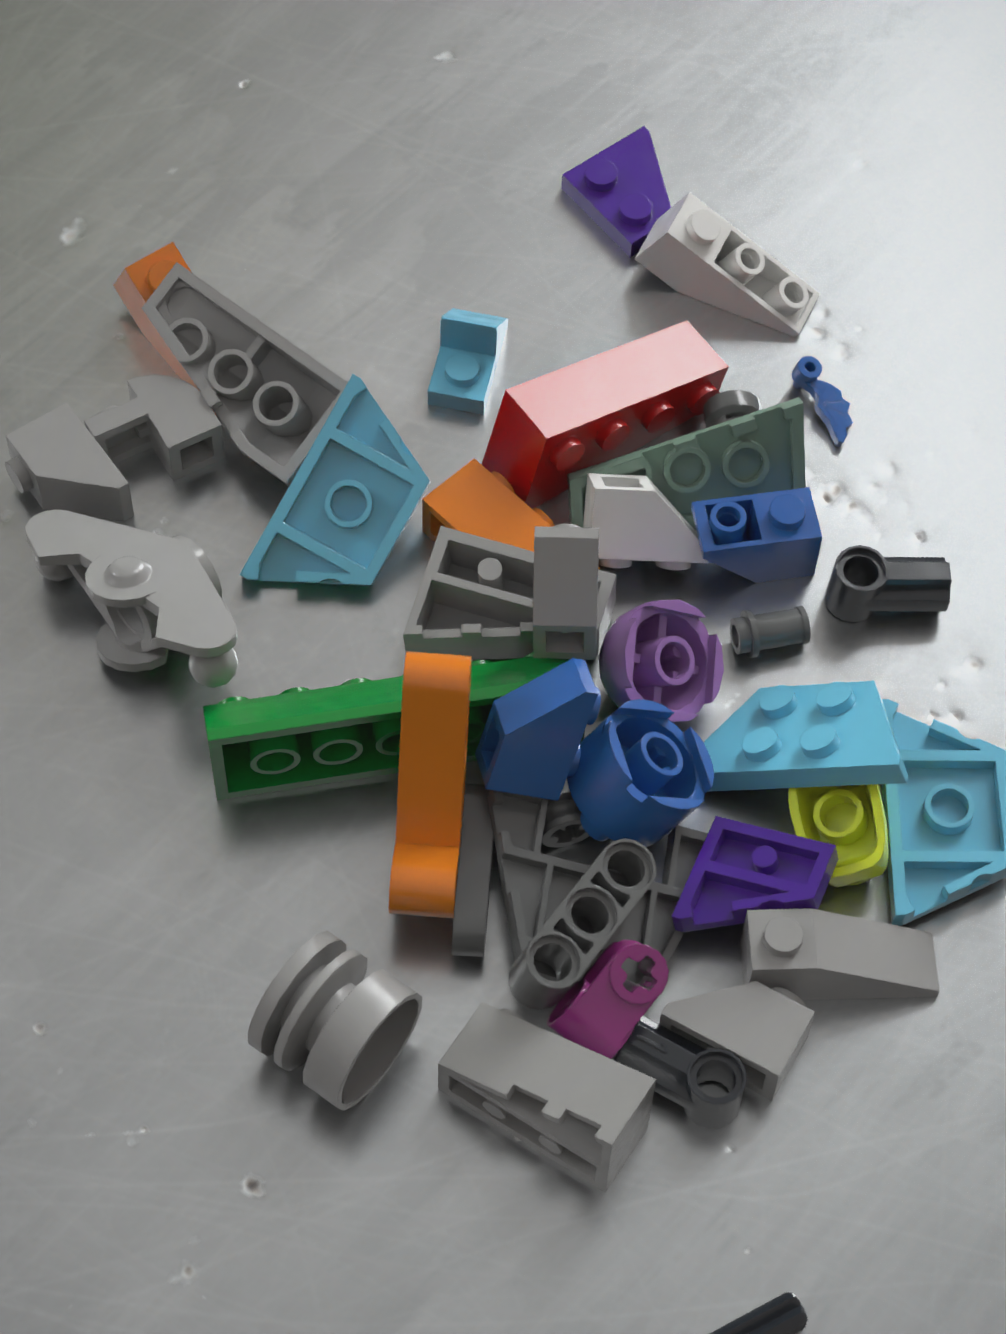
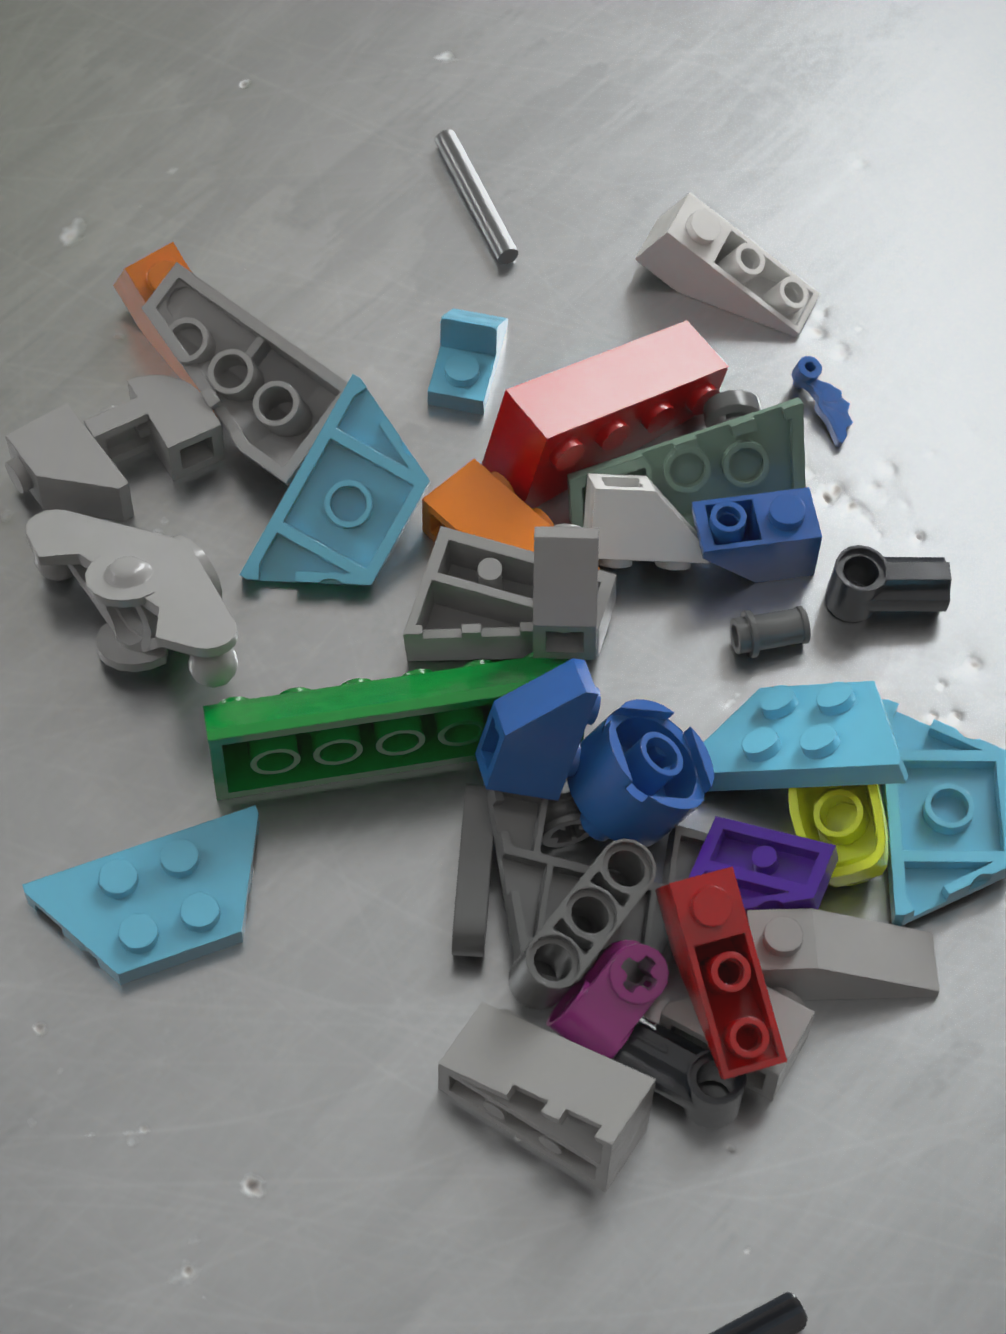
(157, 898): none -> medium azure wing
(334, 1020): light grey wheel -> none
(430, 784): orange beam -> none
(476, 197): none -> bar
(621, 190): dark purple wing -> none
(662, 657): medium lavender cylinder -> none
(722, 971): none -> red slope

